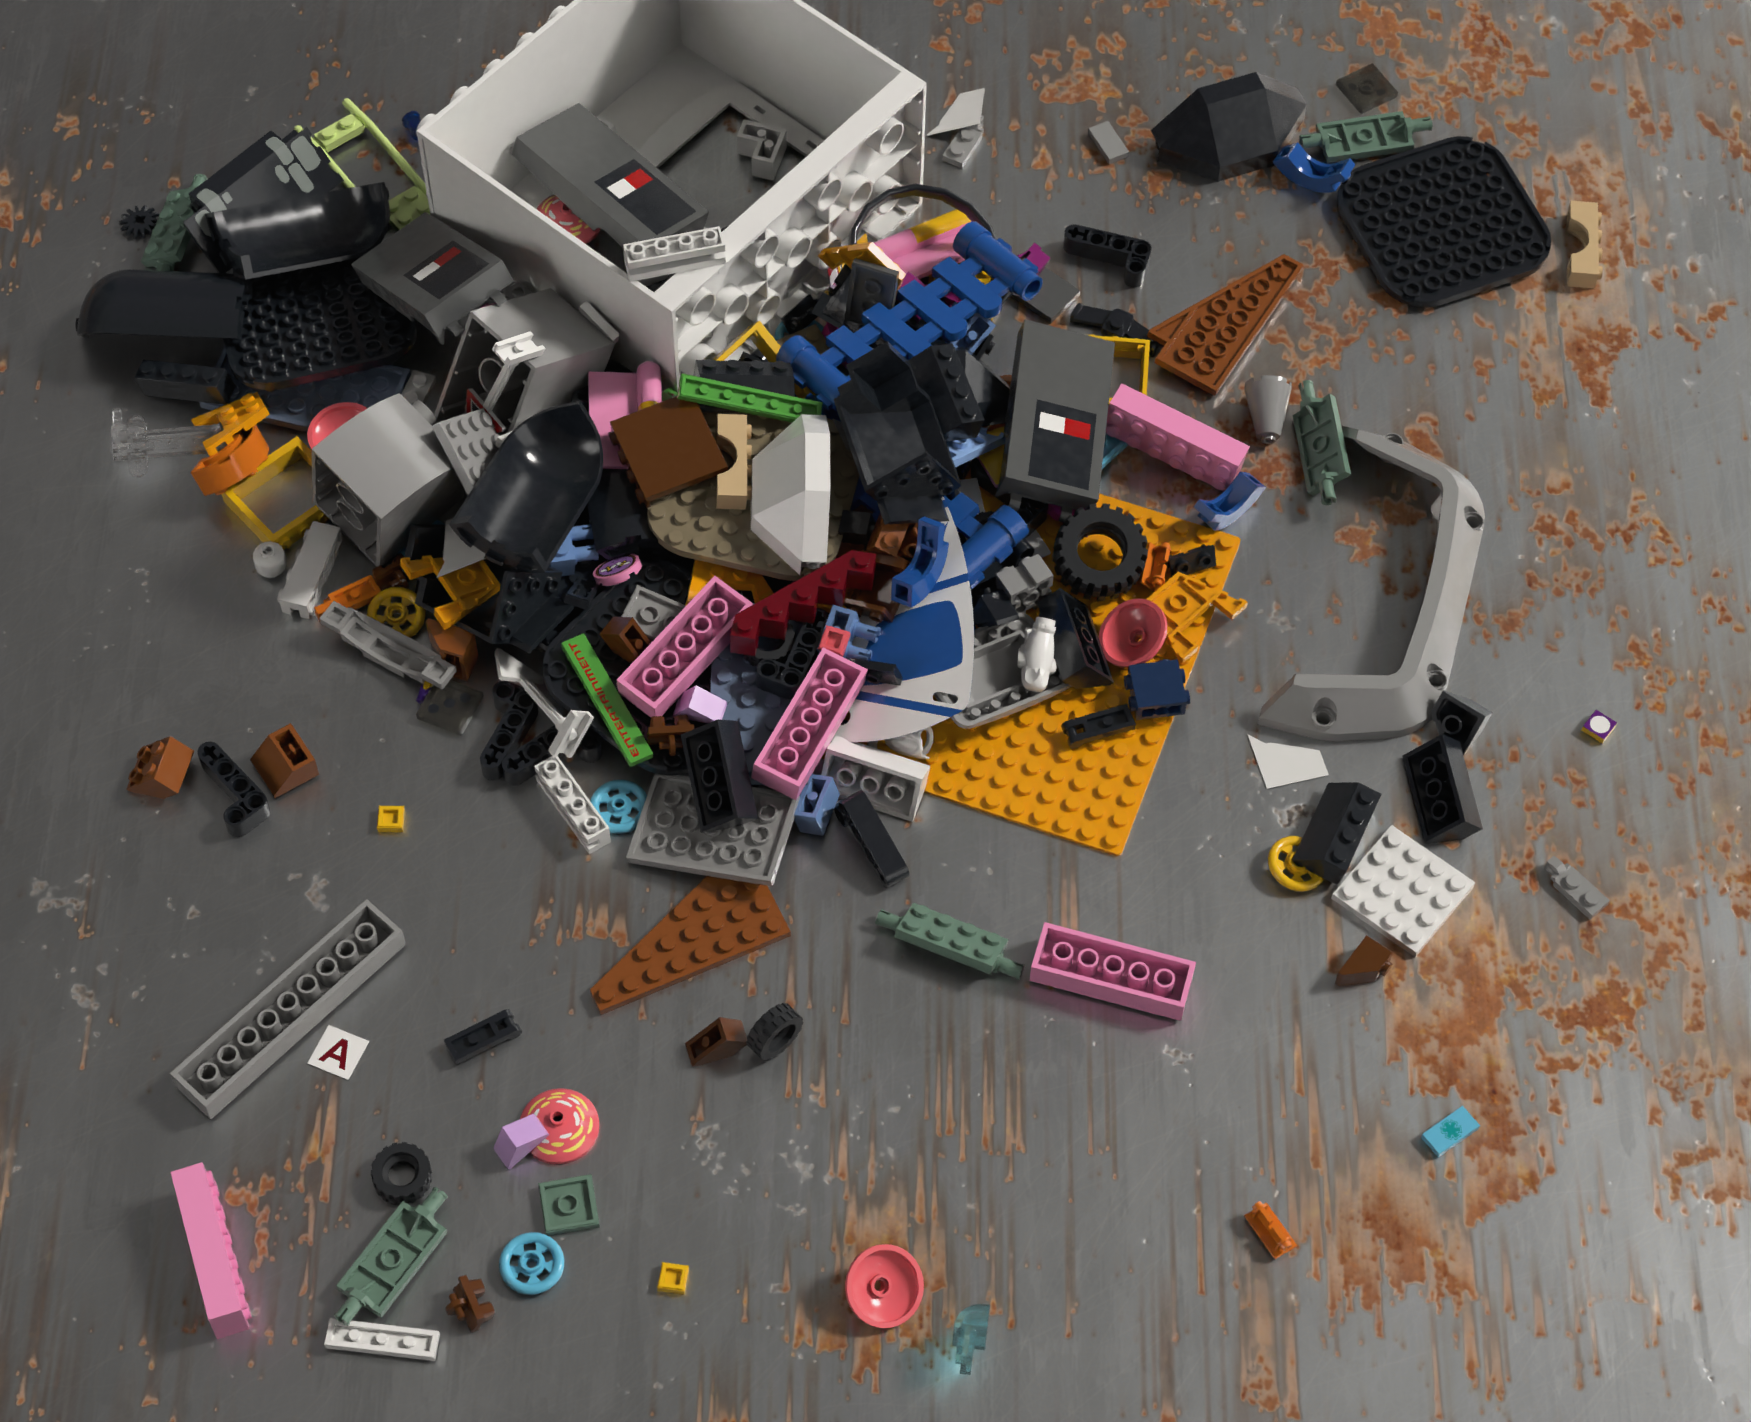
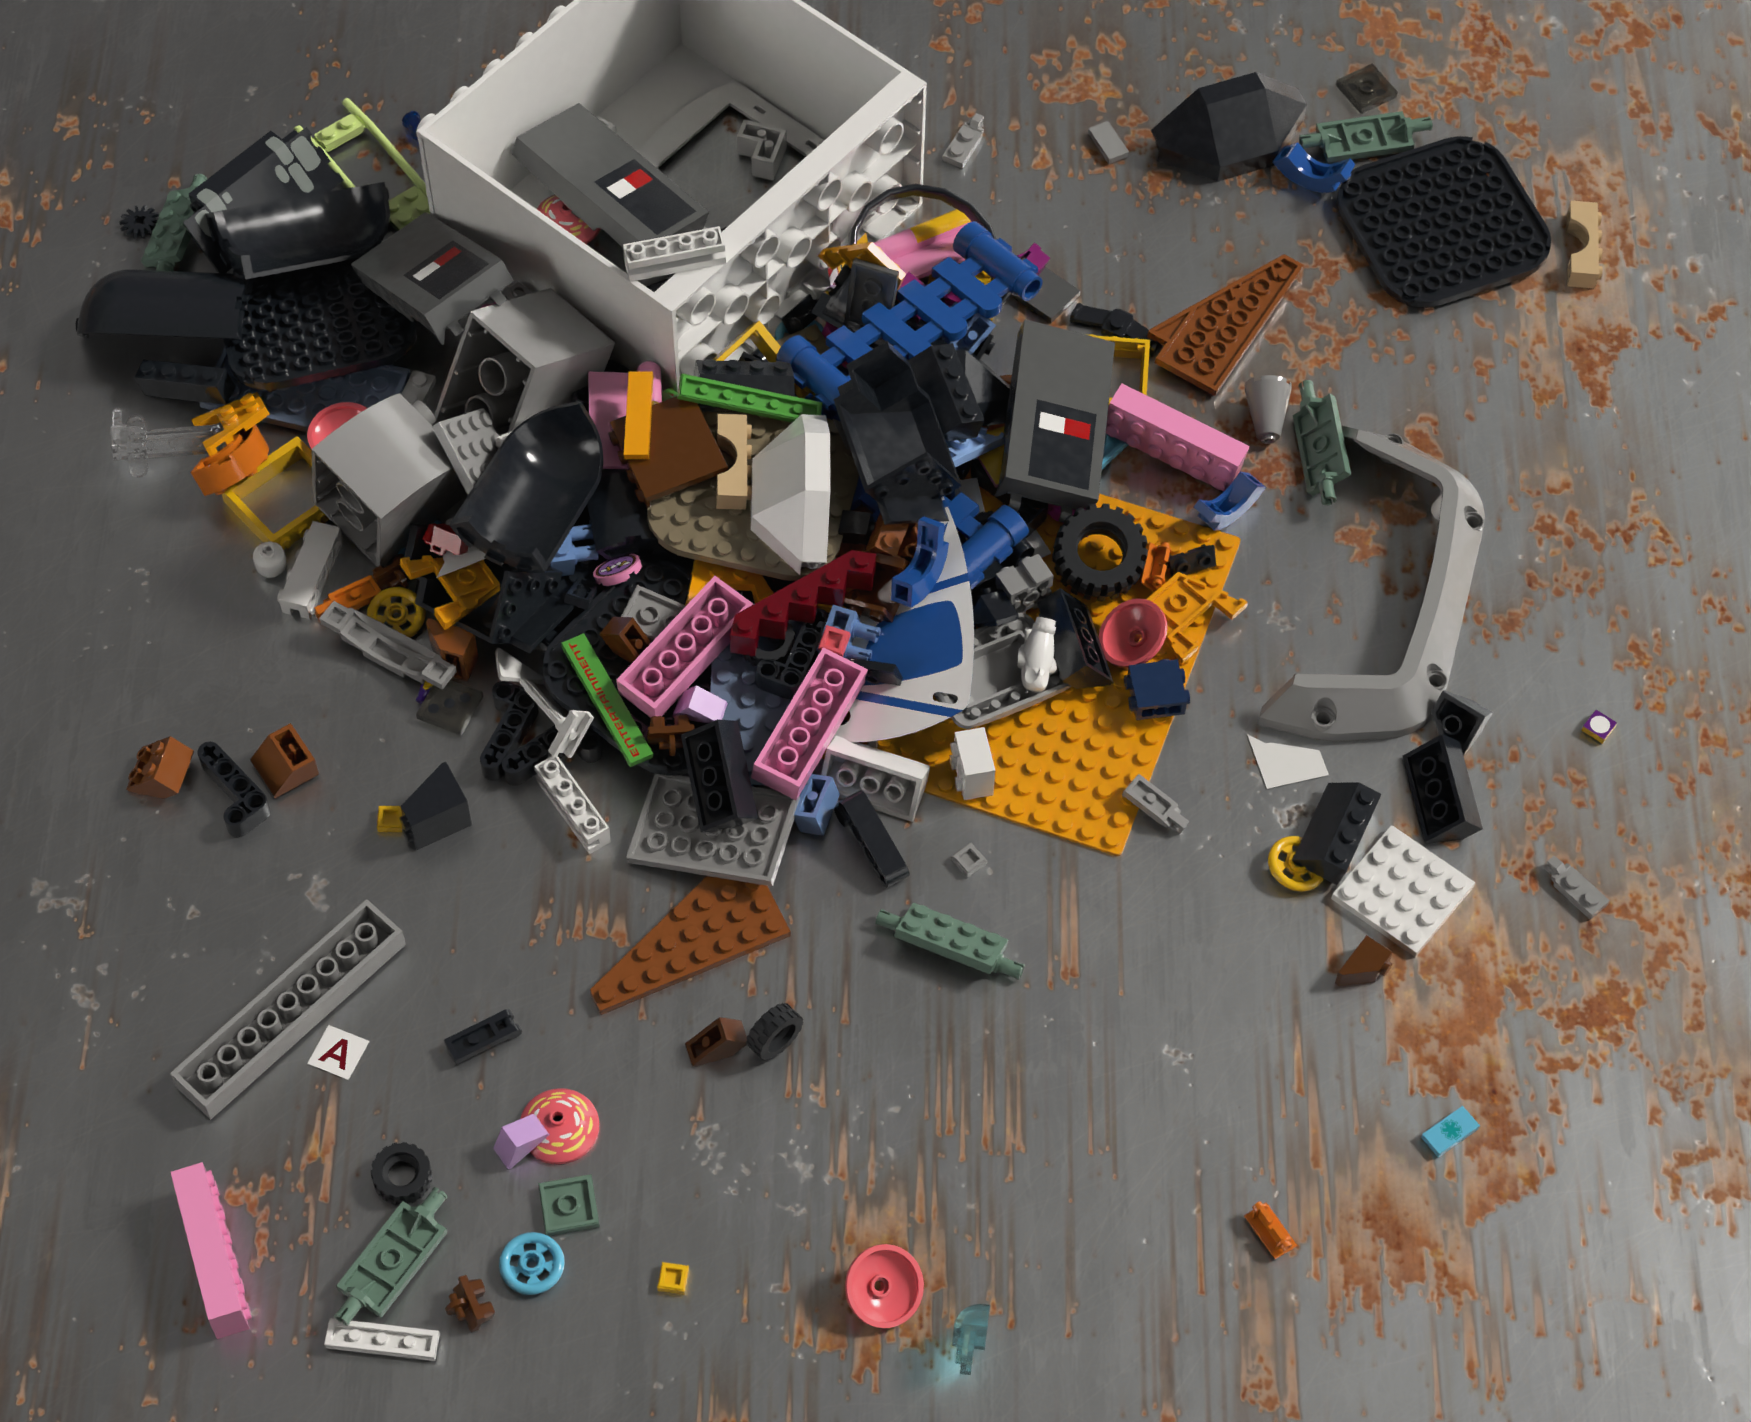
(435, 809): none -> black slope
(444, 538): none -> piece
(511, 352): white piece -> none
(596, 319): white tile -> none
(624, 787): medium azure plate -> none
(638, 415): none -> light orange tile
(911, 744): white piece -> none
(963, 112): white sticker -> none
(969, 860): none -> light grey tile
(973, 763): none -> white brick
(1098, 725): black plate -> none
(1110, 248): black beam -> none
(1112, 971): bright pink brick -> none
(1155, 804): none -> light grey hinge

